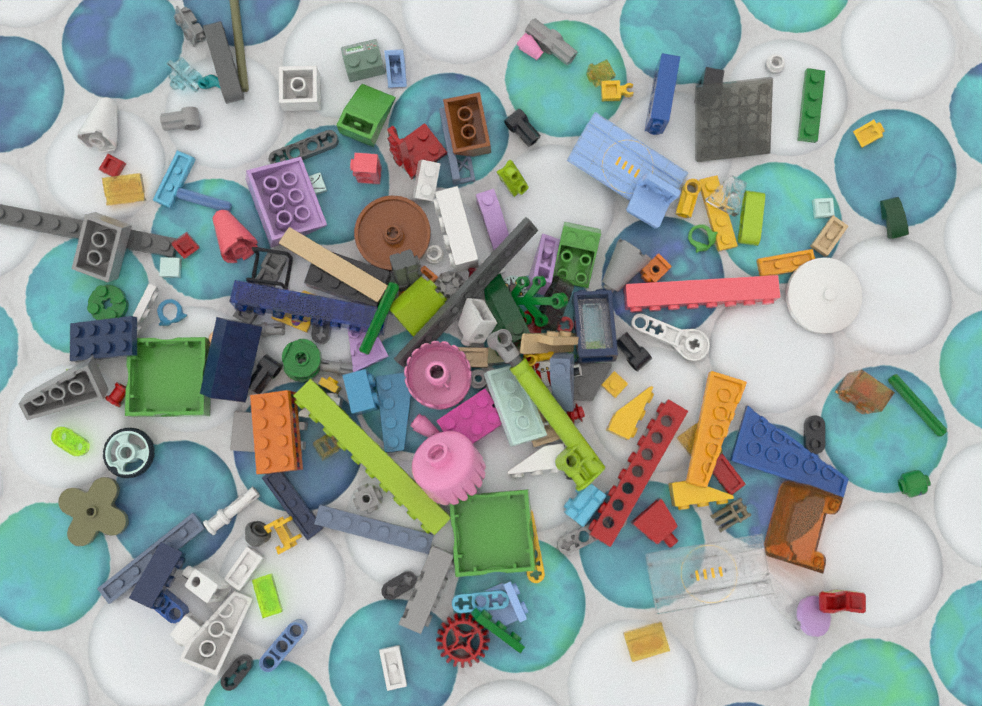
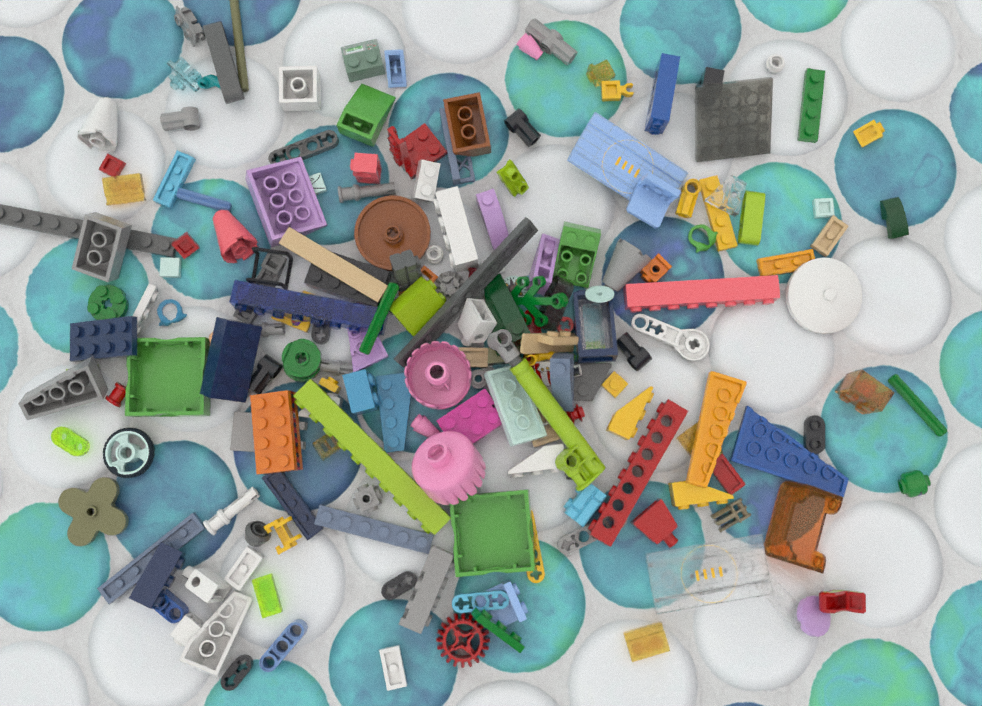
(357, 192): none -> light grey pin
(599, 294): none -> light aqua piece

